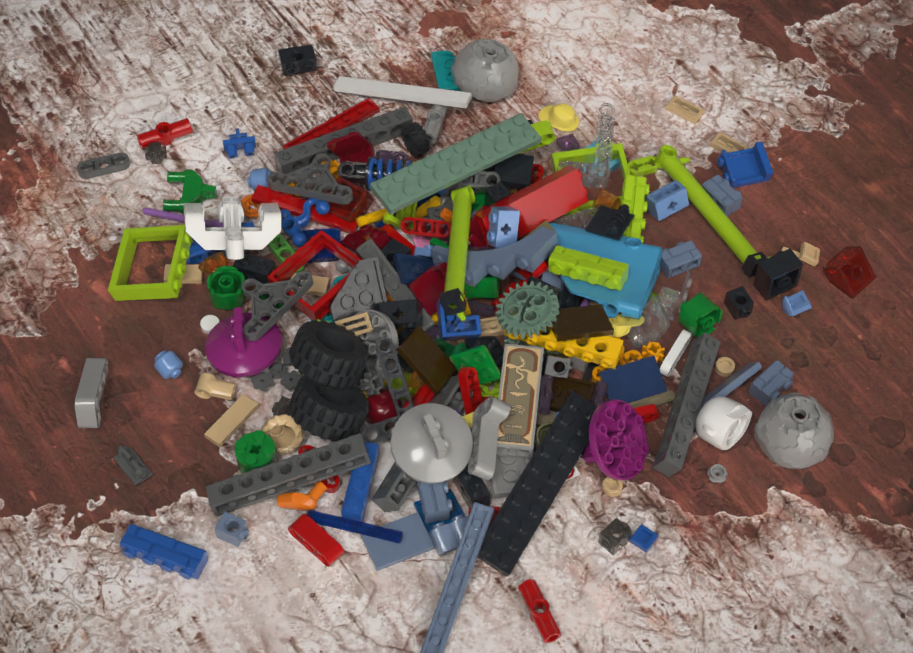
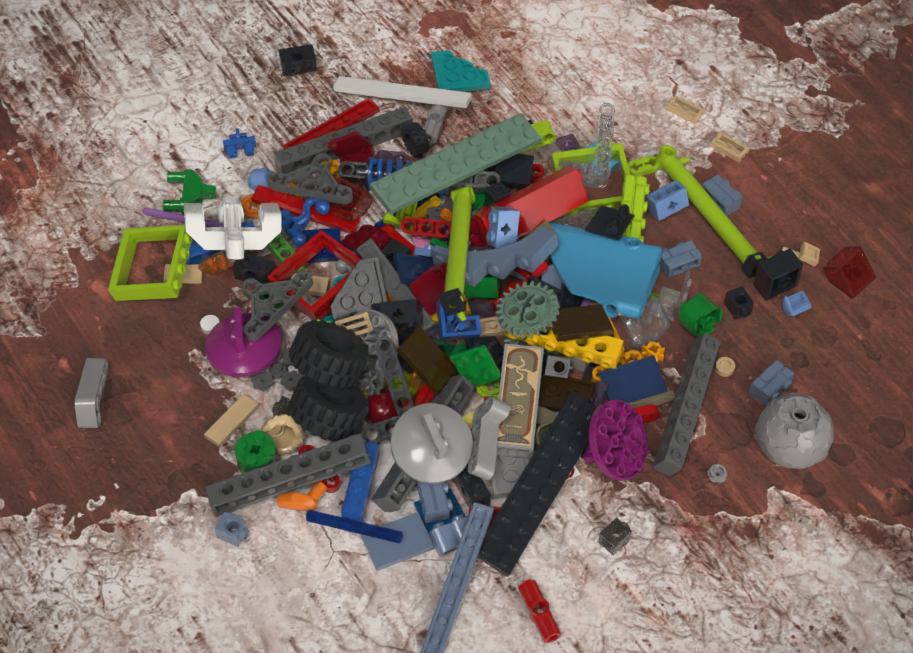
(91, 172): dark grey beam -> none
(132, 465): dark grey hinge -> none
(155, 153): clear smoke gear -> none
(163, 551): blue brick -> none
(164, 133): red piece -> none
(168, 364): medium blue head -> none
(210, 386): tan piece -> none
(225, 288): green brick -> none
(316, 540): red beam -> none
(371, 217): yellow axle -> none
(469, 376): red beam -> none
(486, 70): light grey piece -> none
(546, 388): clear purple pin -> none
(560, 116): light yellow piece -> none
(588, 268): lime brick -> none
(606, 199): clear orange plate -> none
(612, 487): tan tile -> none
(623, 324): light yellow piece -> none
(643, 538): blue tile -> none
(675, 353): white beam -> none
(722, 422): white piece -> none
(733, 381): sand blue tile -> none
(745, 166): blue panel -> none

